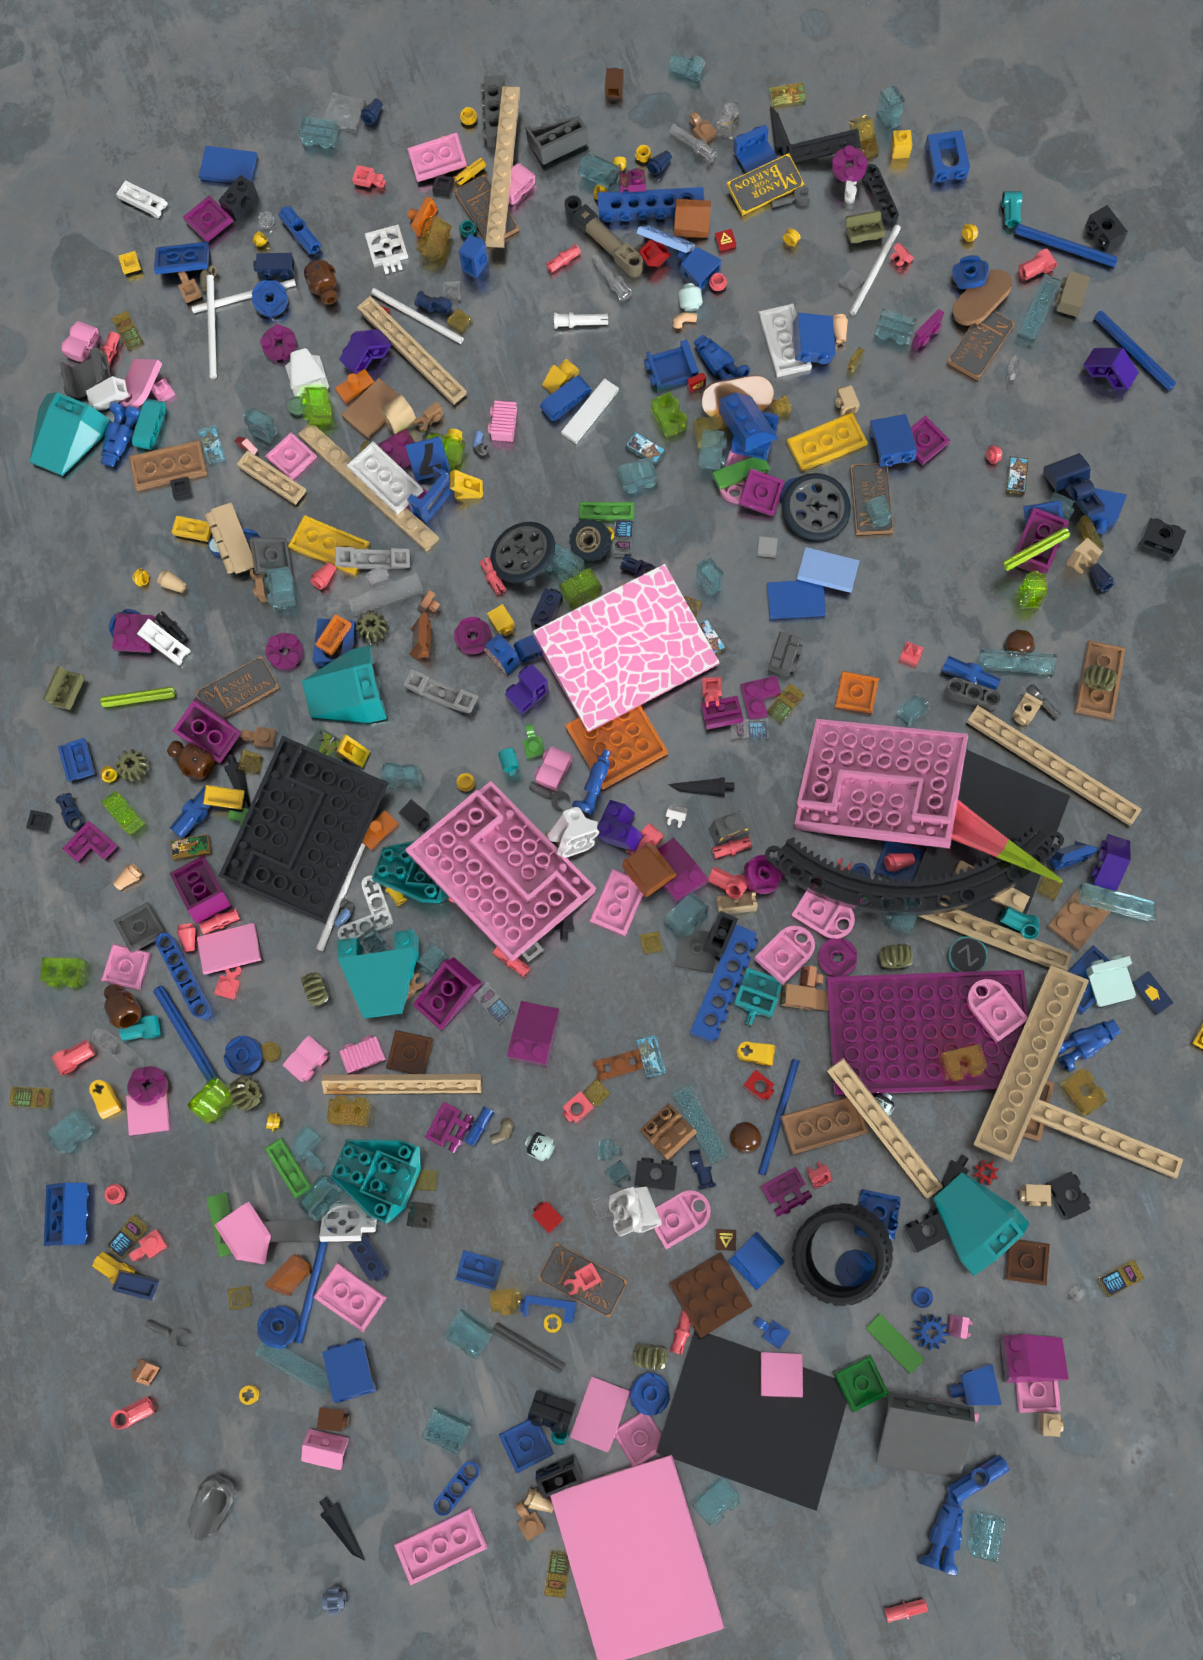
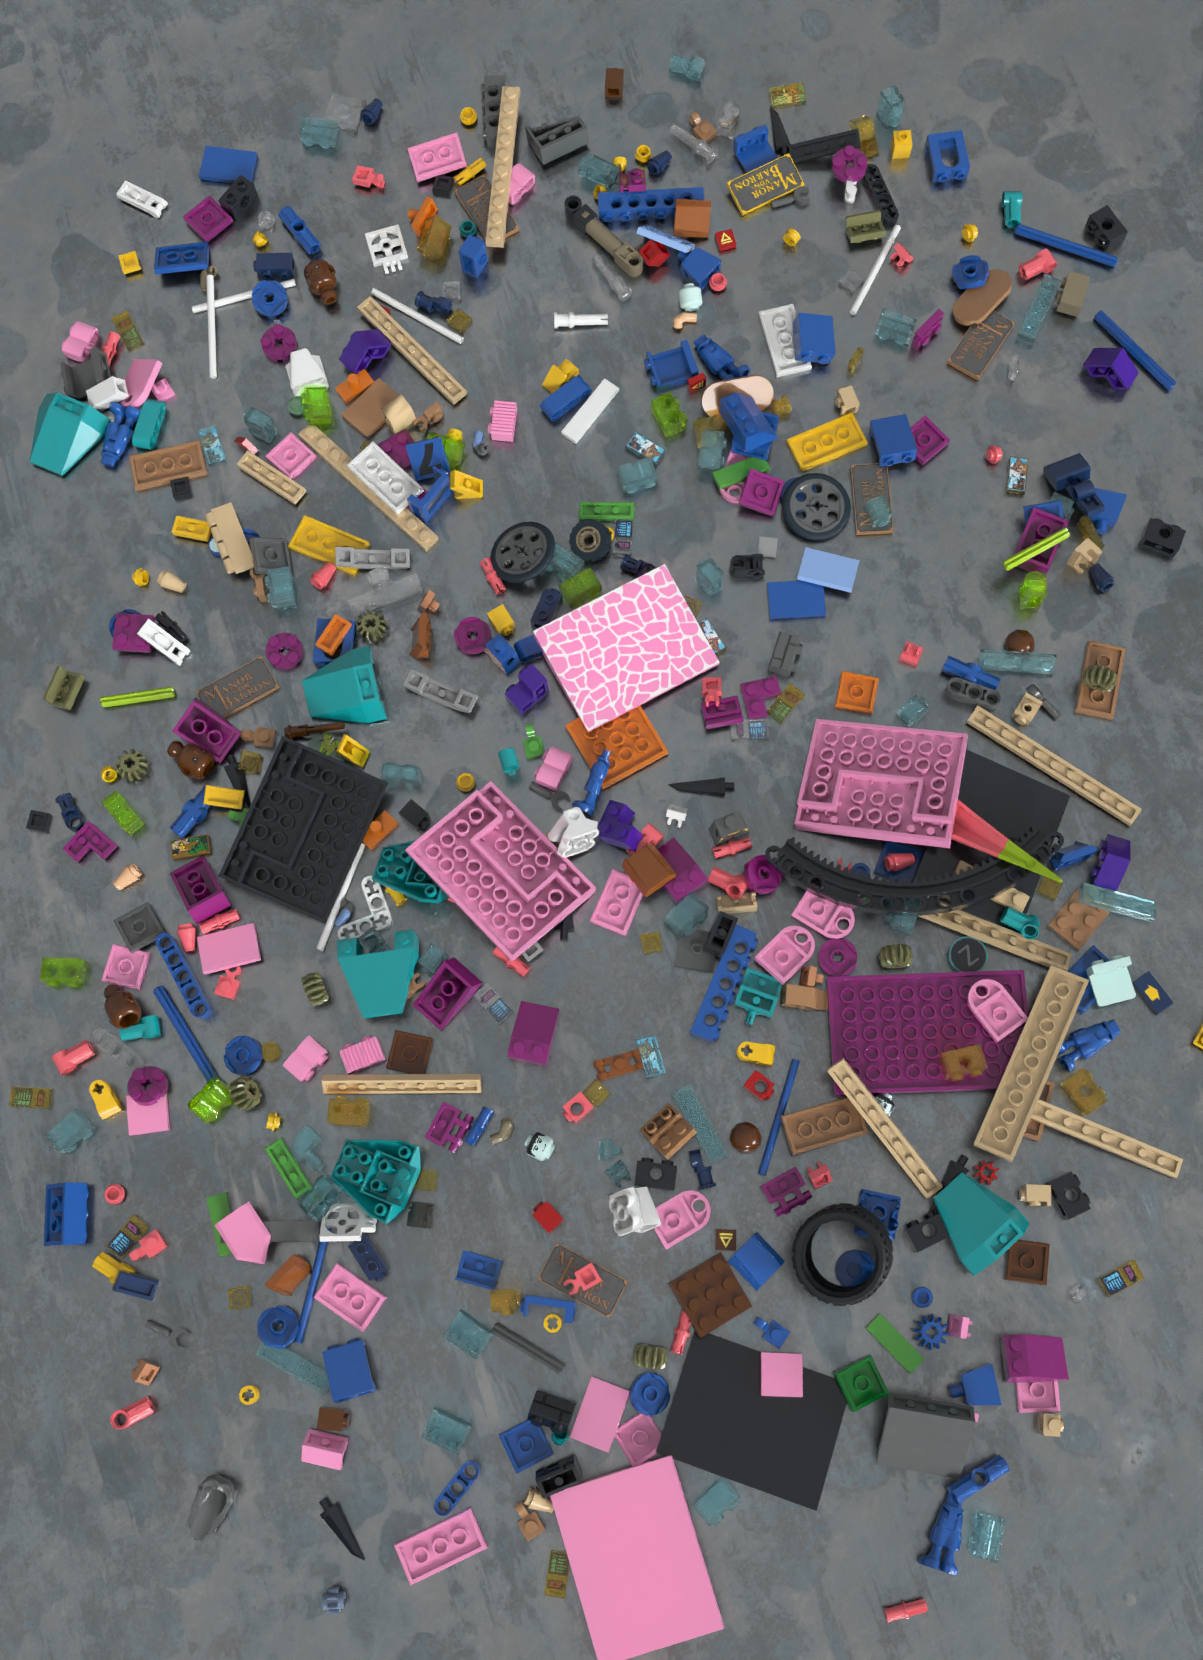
(76, 760): blue plate -> none
(188, 288): medium nougat plate -> none
(304, 730): none -> reddish brown pin
(563, 258): coral pin -> none
(751, 566): none -> black piece
(840, 327): light nougat cone -> none

